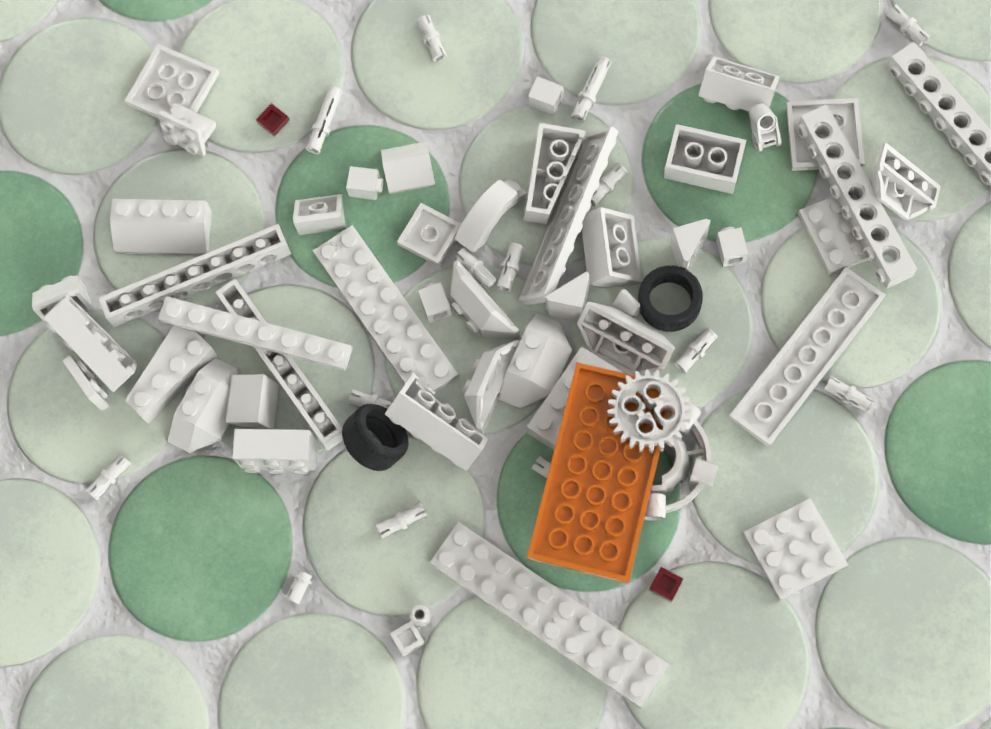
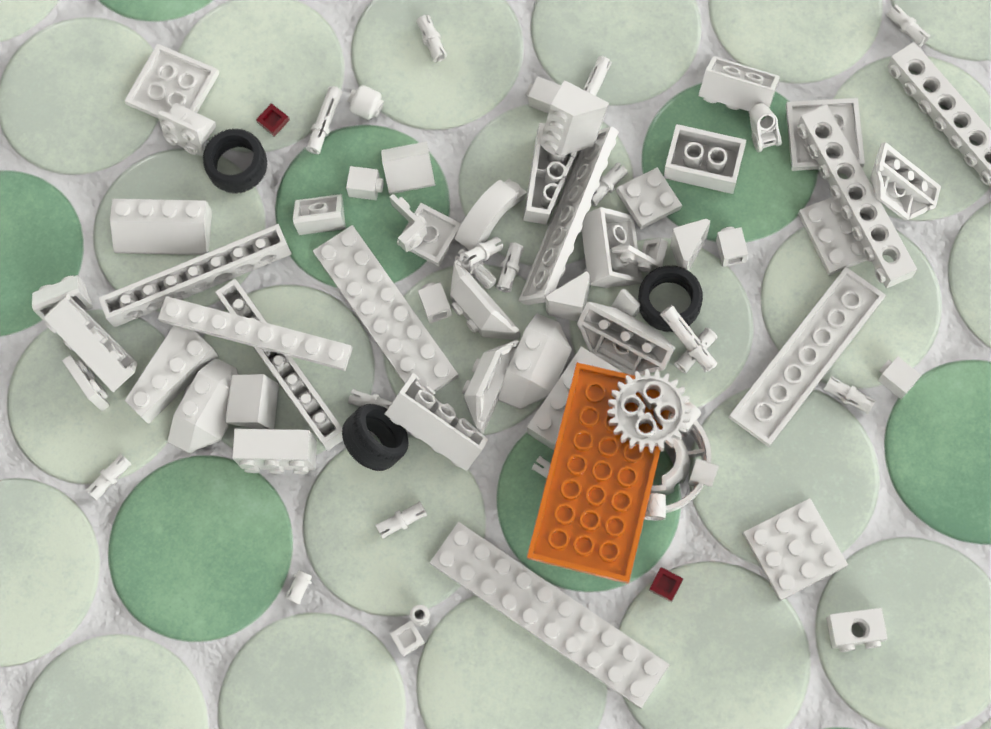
(225, 141): none -> black tyre
(365, 102): none -> white head
(414, 234): none -> white bracket
(481, 252): none -> white pin
(573, 120): none -> white slope
(647, 260): none -> white bracket
(649, 198): none -> white plate
(694, 346): none -> white pin
(869, 620): none -> white brick
(898, 377): none -> white brick

